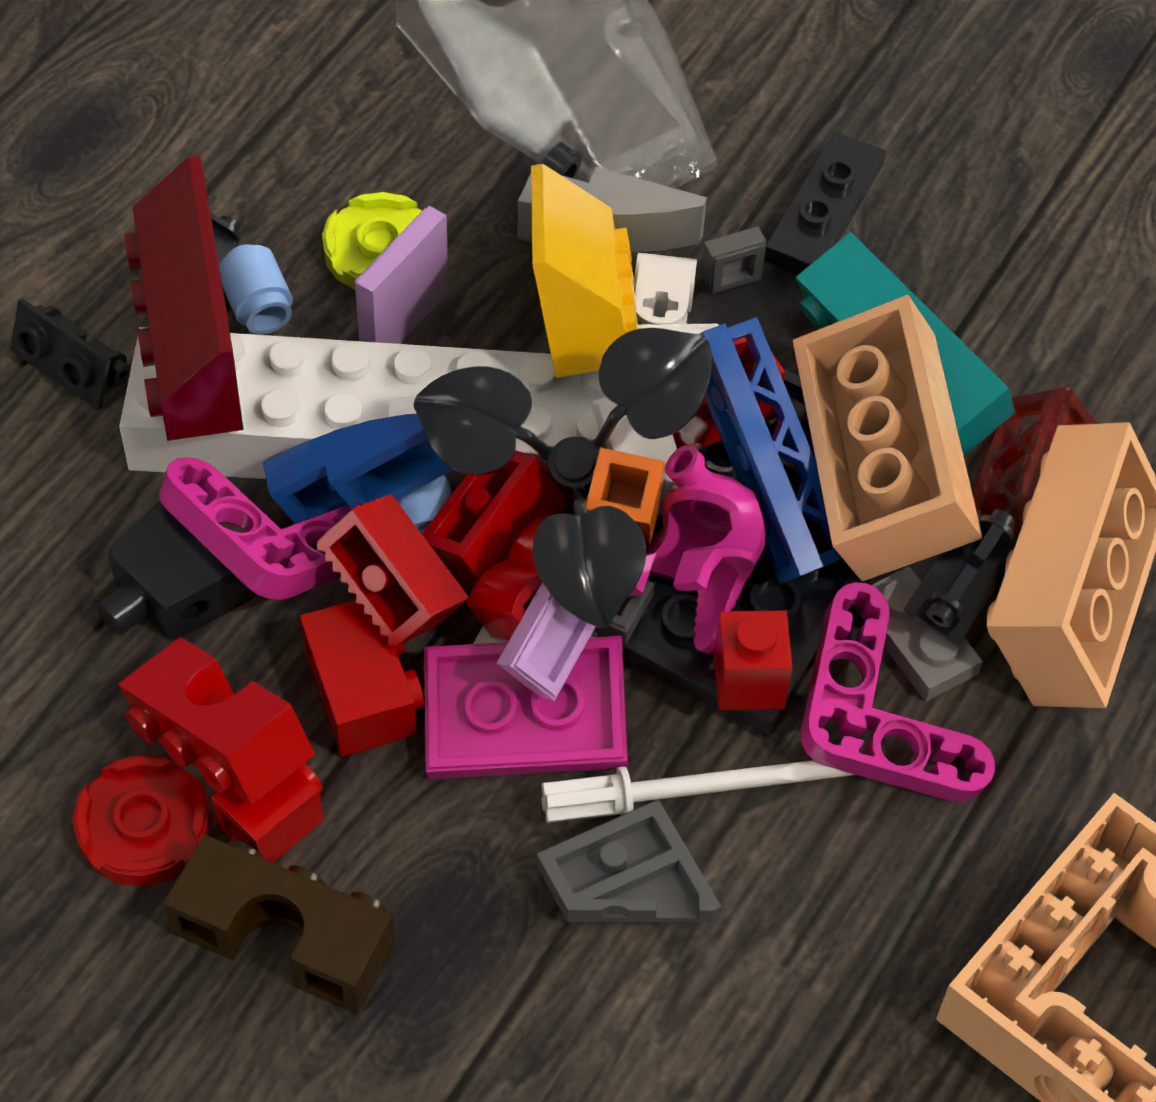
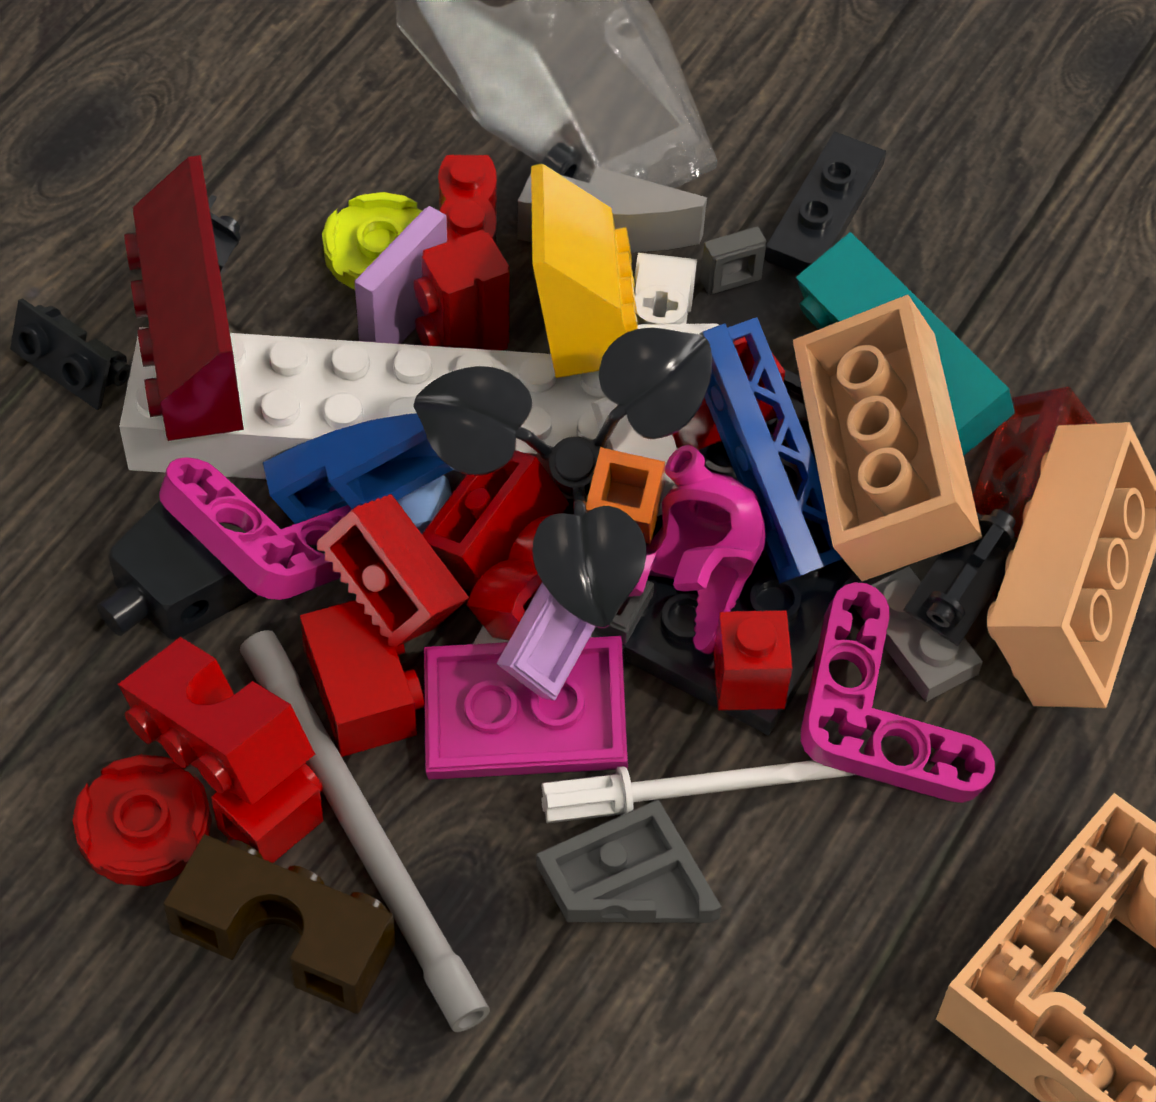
(256, 288): light blue brick -> none
(441, 967): none -> light grey piece
(464, 294): none -> red brick
(468, 195): none -> red brick

